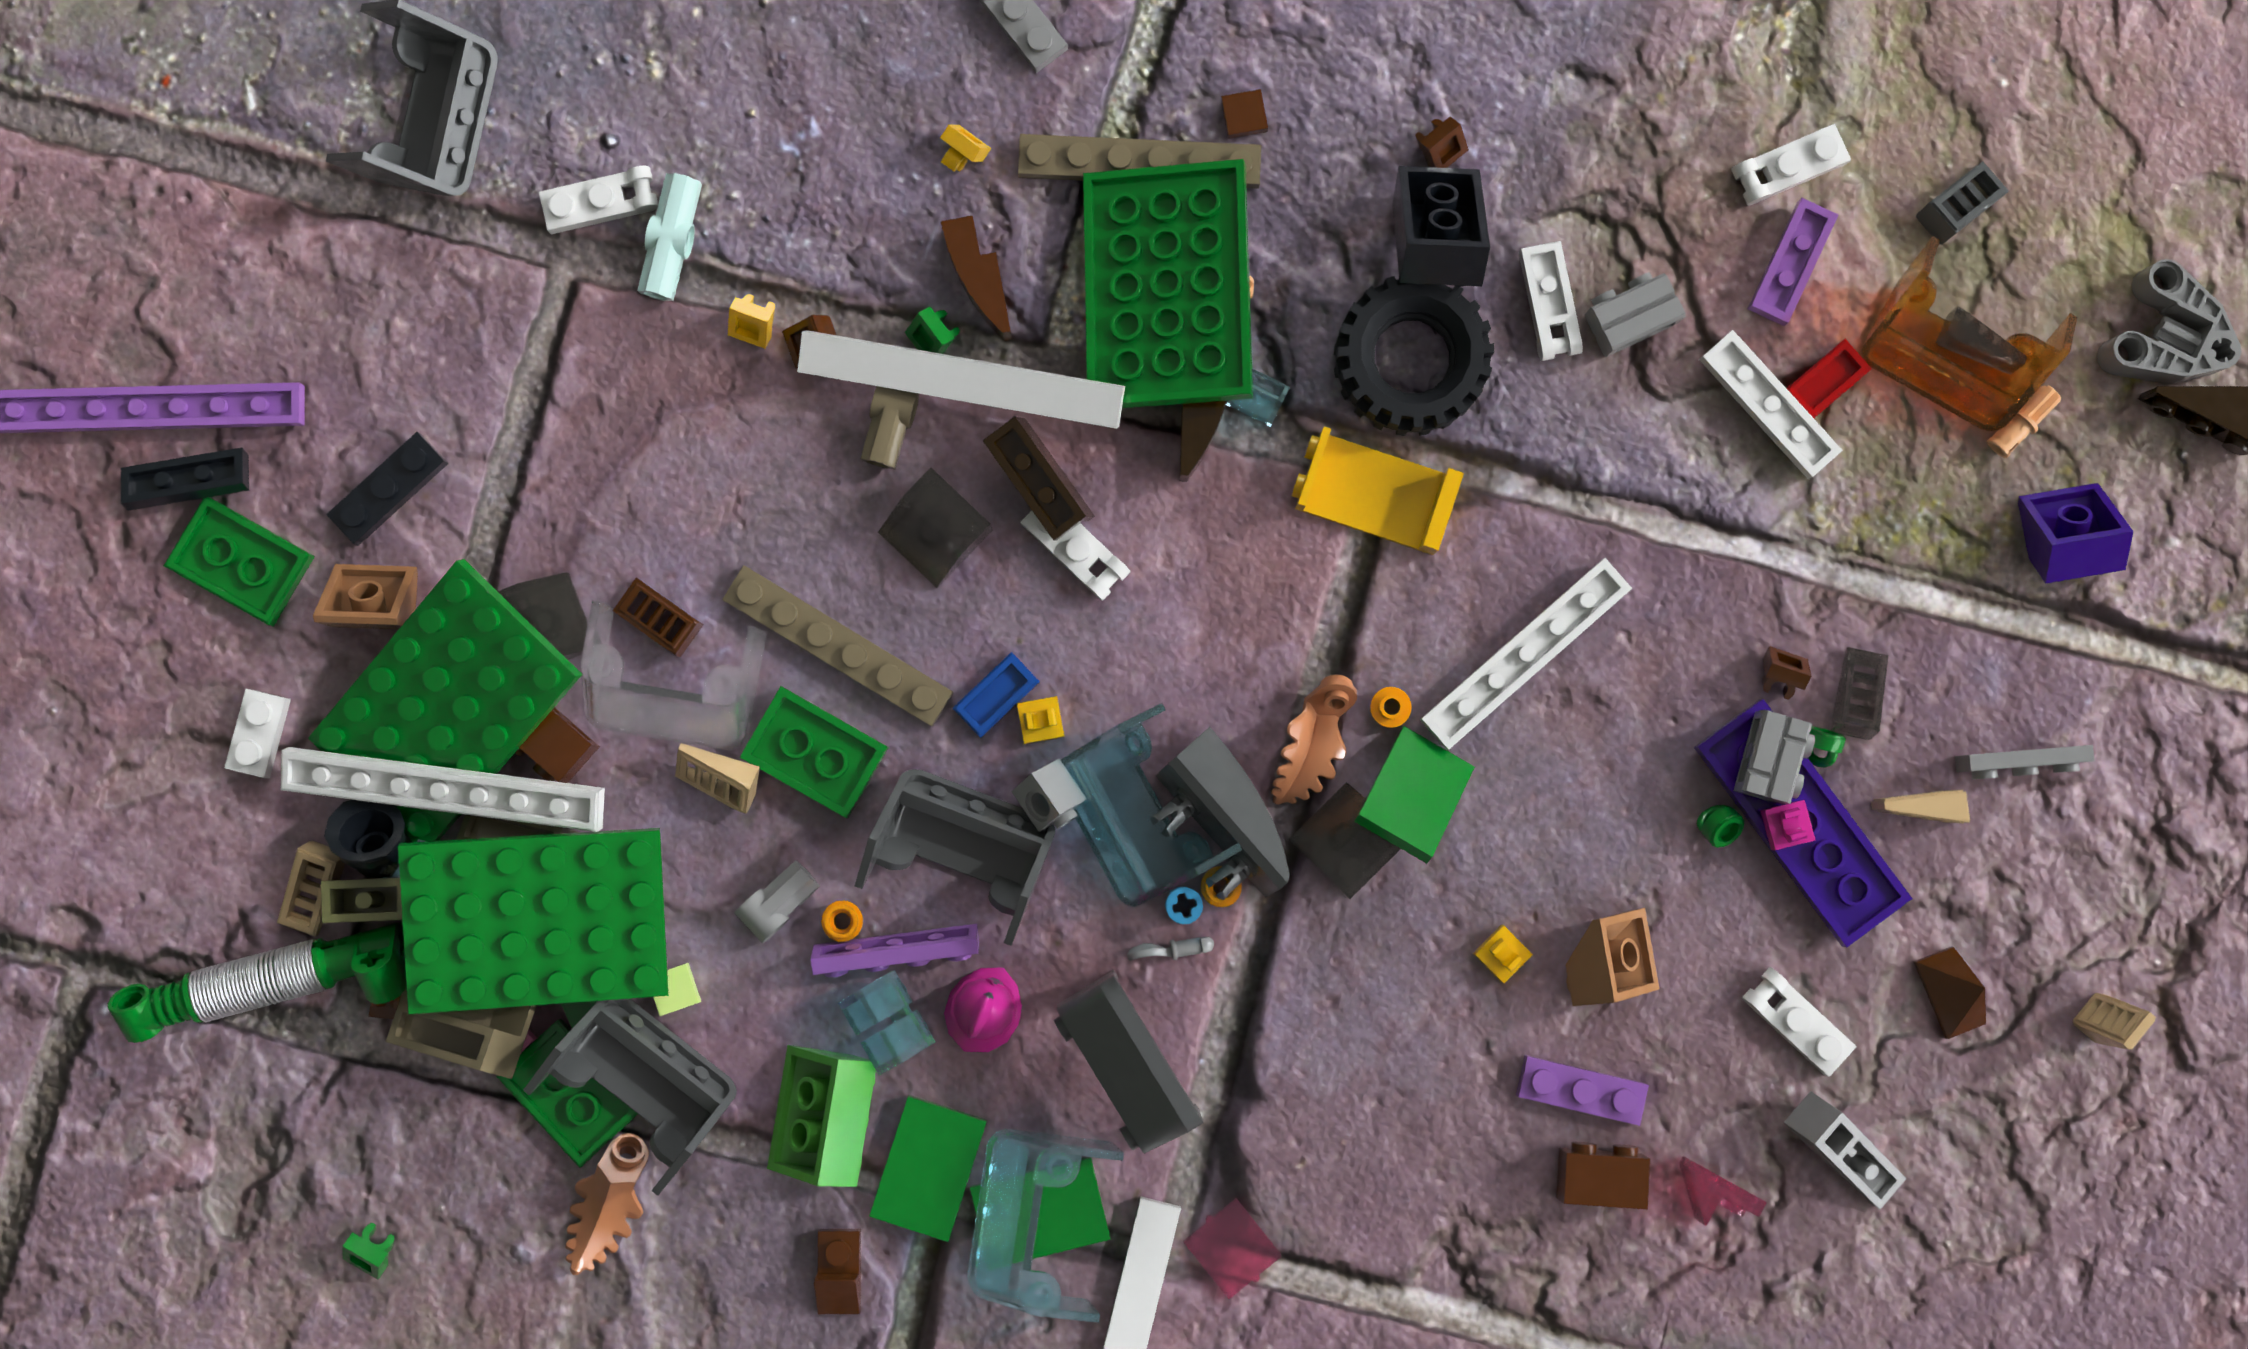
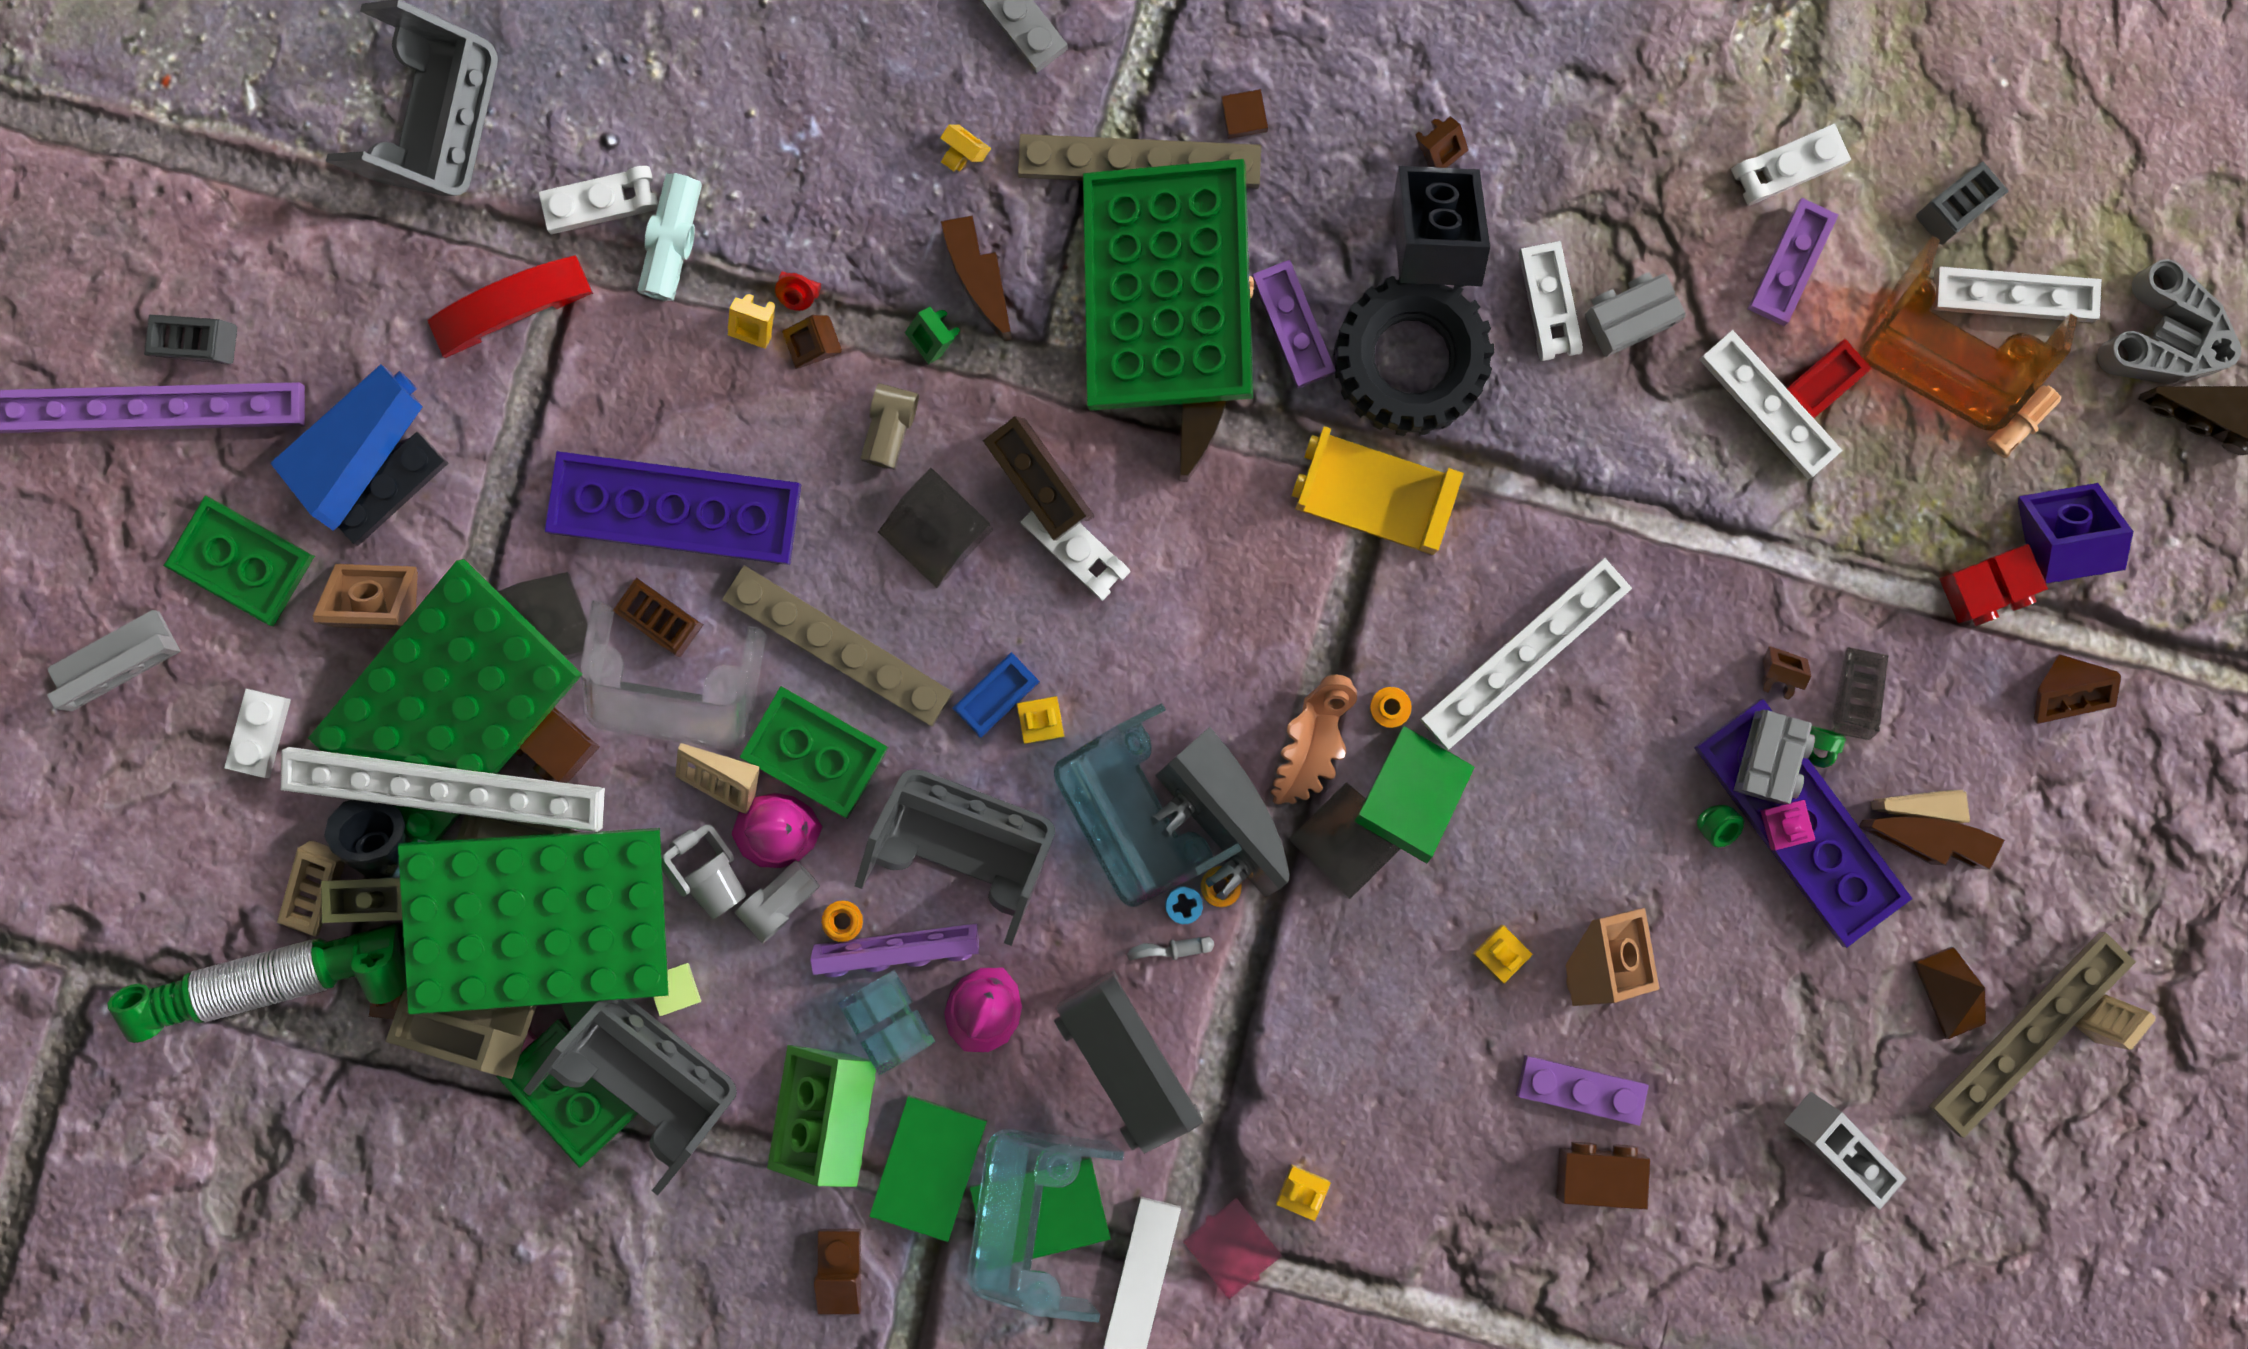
(111, 661): none -> light grey panel
(184, 479): black plate -> none
(216, 344): none -> dark grey slope
(348, 445): none -> blue slope
(366, 1255): green tile -> none
(507, 302): none -> red slope
(607, 1203): nougat plant -> none
(673, 508): none -> dark purple plate
(712, 884): none -> light grey piece
(776, 830): none -> dark pink piece
(796, 291): none -> red plate
(961, 379): white tile -> none
(1050, 796): light grey brick -> none
(1266, 401): clear light blue piece -> none
(1293, 324): none -> medium lavender plate
(1303, 1192): none -> yellow tile
(1708, 1188): clear pink slope -> none
(1800, 1023): white plate -> none
(1937, 840): none -> reddish brown slope
(1975, 340): clear smoke slope -> none
(1993, 584): none -> red piece
(2017, 294): none -> white plate
(2025, 761): light grey plate -> none
(2032, 1034): none -> dark tan plate
(2075, 689): none -> reddish brown slope

